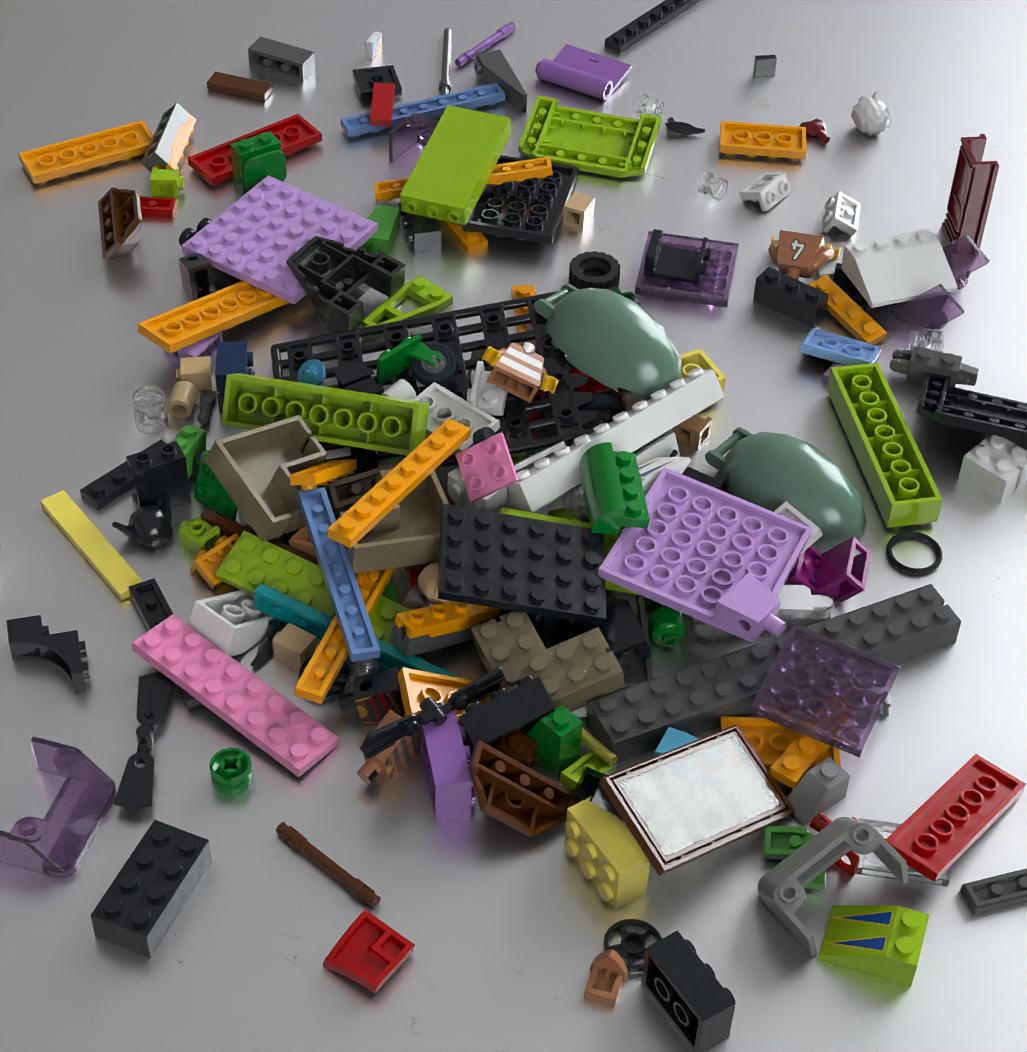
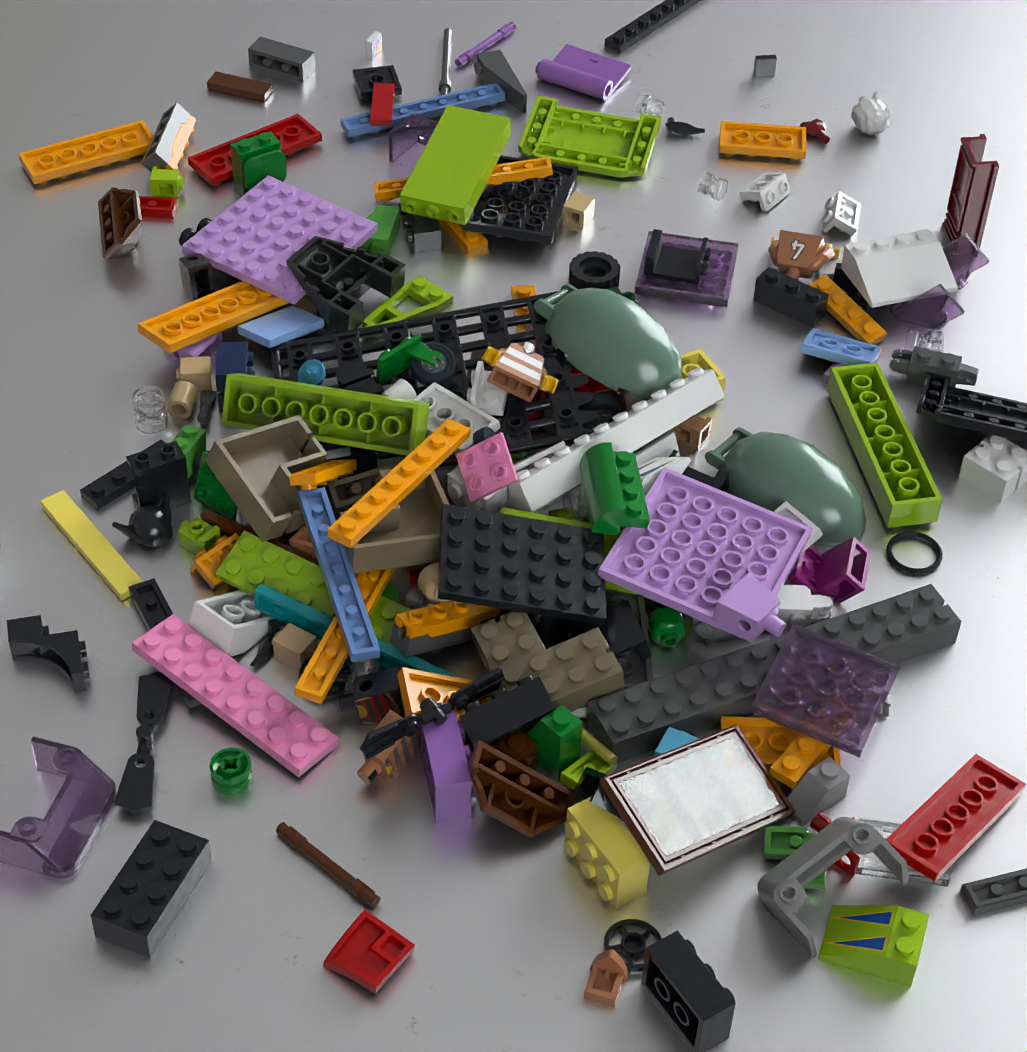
(281, 326): none -> light blue tile

